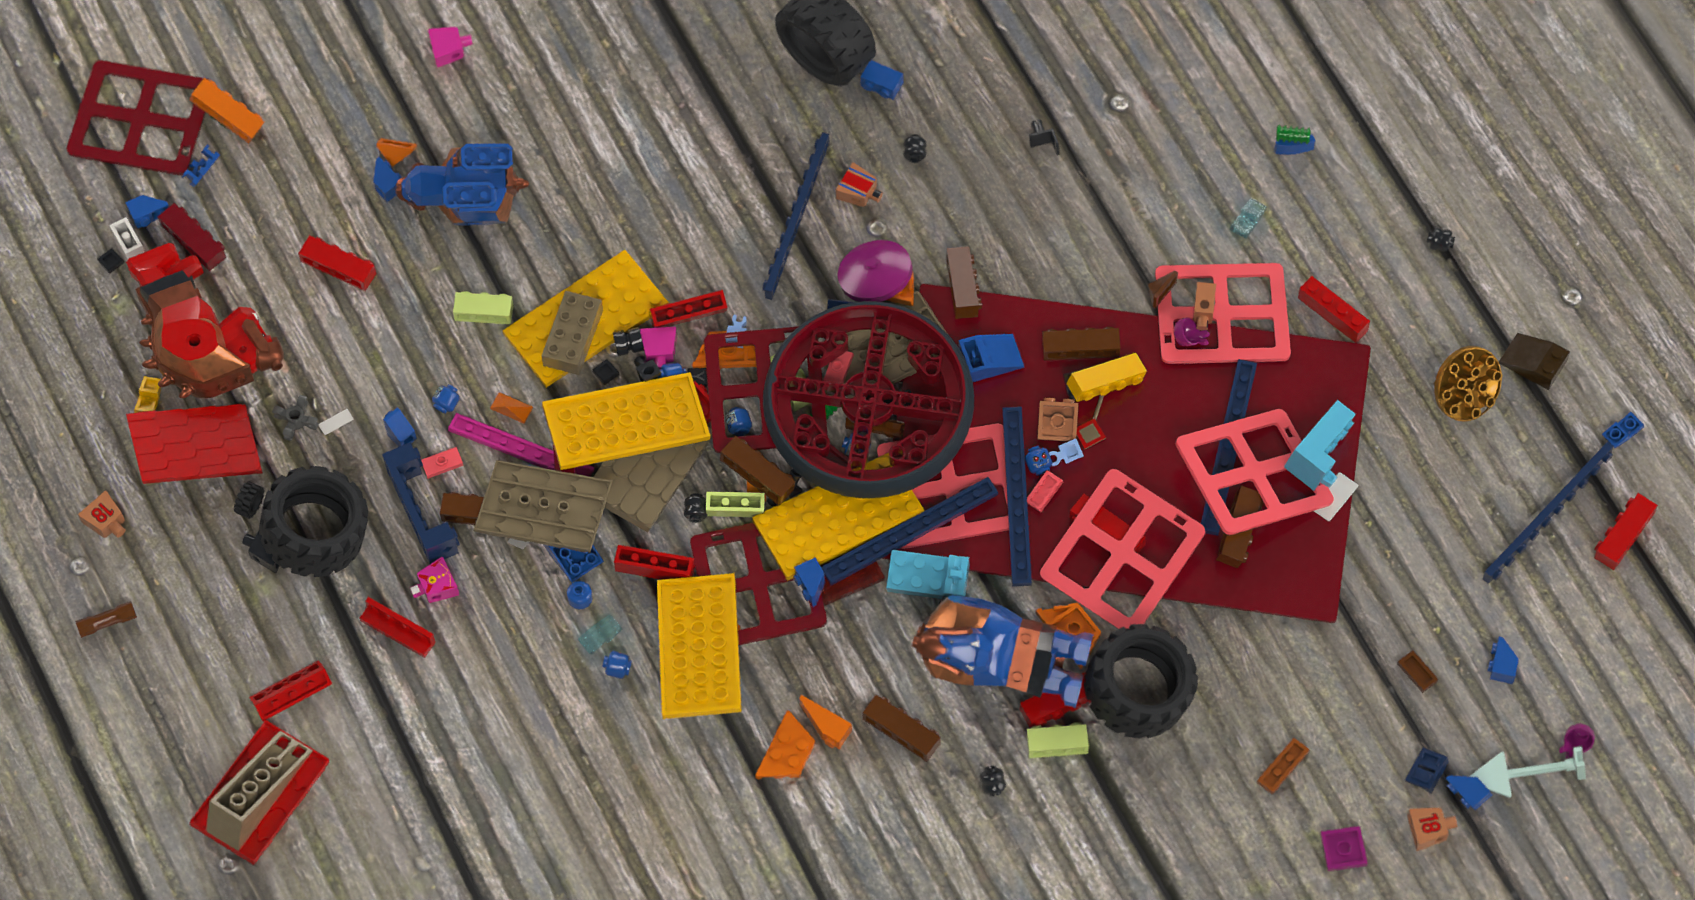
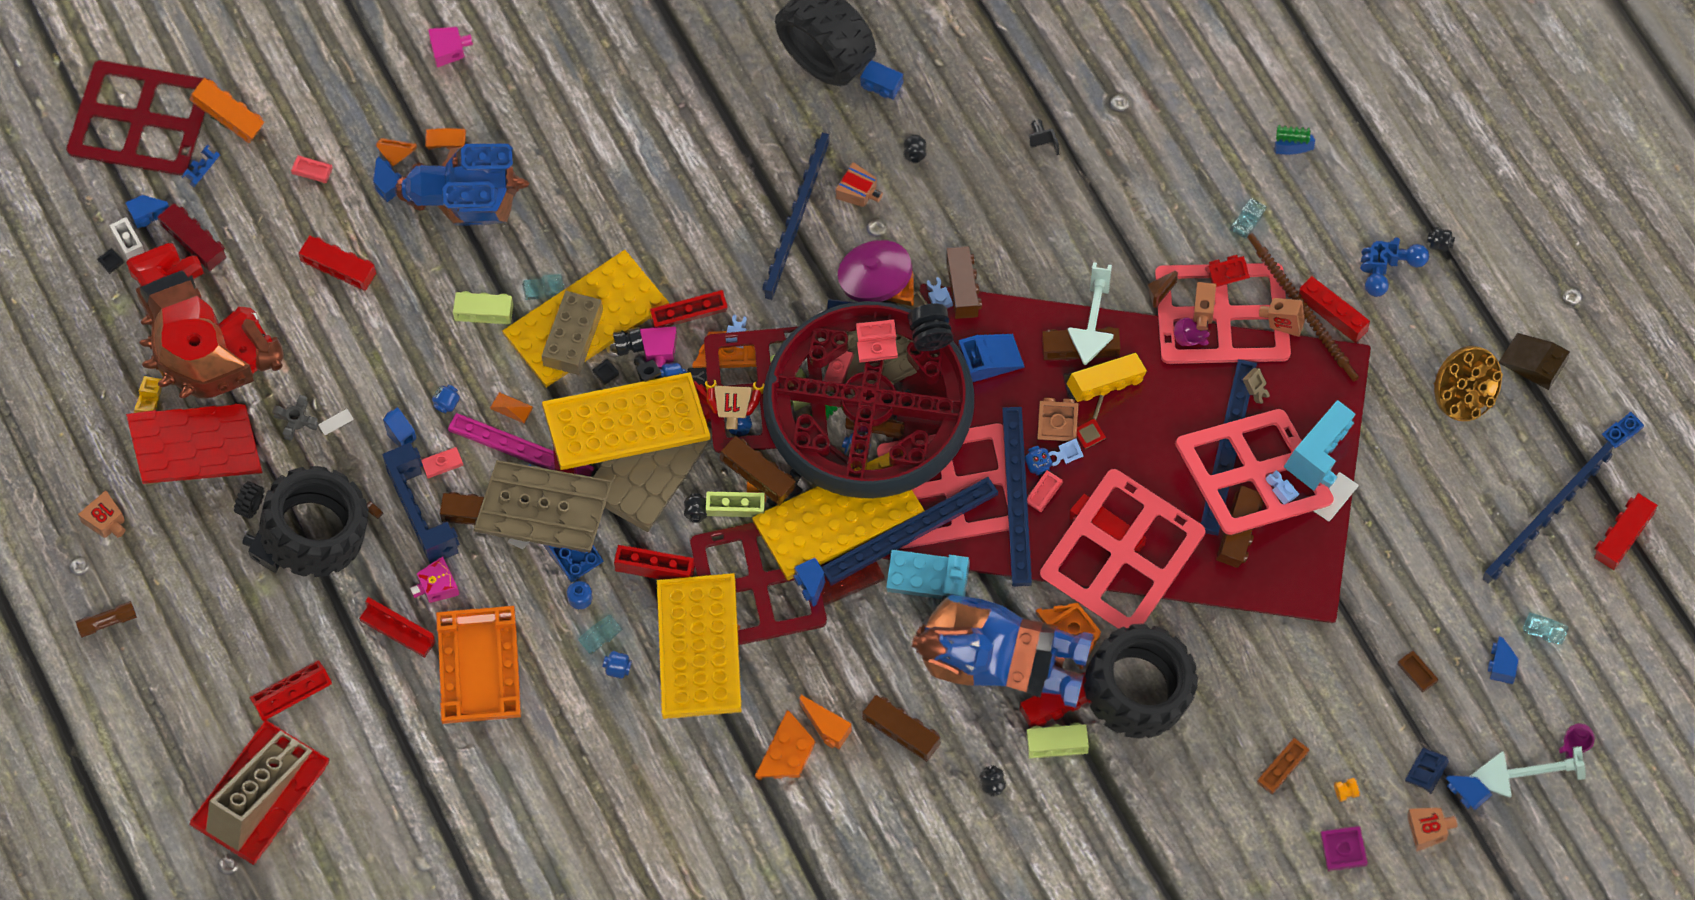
(312, 169): none -> coral plate
(374, 510): none -> reddish brown tile
(445, 137): none -> orange slope
(478, 664): none -> orange slope
(541, 288): none -> clear light blue slope
(733, 401): none -> torso
(876, 330): none -> coral plate
(877, 350): none -> coral plate
(930, 327): none -> black wheel
(939, 295): none -> light blue plate
(1089, 341): none -> light aqua piece
(1228, 271): none -> red bracket
(1254, 383): none -> dark tan plate
(1282, 489): none -> light blue plate
(1284, 315): none -> nougat torso
(1342, 361): none -> reddish brown hose
(1346, 789): none -> light orange wheel
(1377, 283): none -> blue piece
(1546, 628): none -> clear light blue slope

